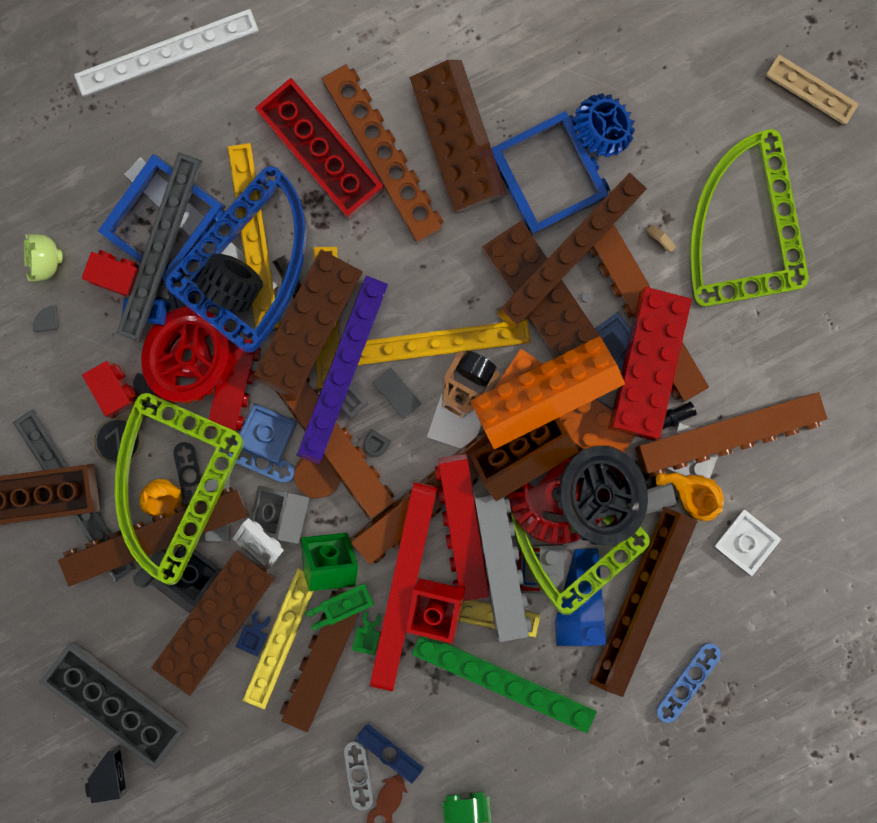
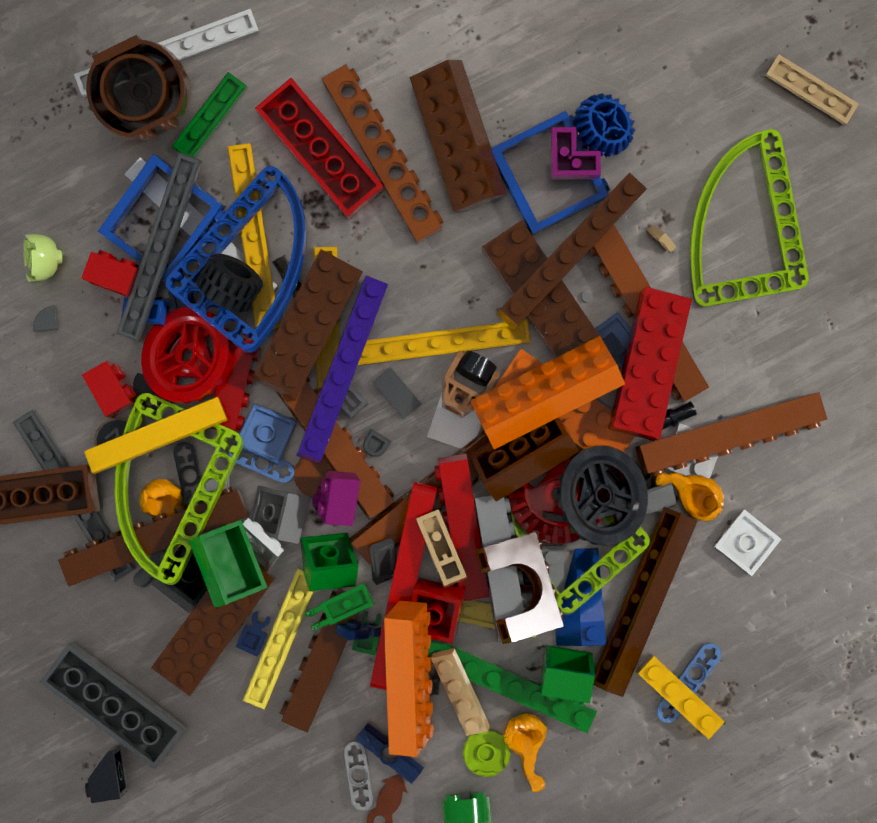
(111, 63): none -> reddish brown piece
(155, 435): none -> yellow tile
(209, 116): none -> green tile
(228, 564): none -> green piece
(337, 498): none -> magenta brick
(355, 630): none -> dark blue plate
(383, 560): none -> dark grey tile
(408, 678): none -> orange brick
(441, 548): none -> tan slope
(460, 691): none -> tan plate
(486, 753): none -> lime tile
(525, 737): none -> light orange hair
(543, 610): none -> arch
(567, 675): none -> green piece
(569, 163): none -> magenta brick
(680, 696): none -> yellow arch

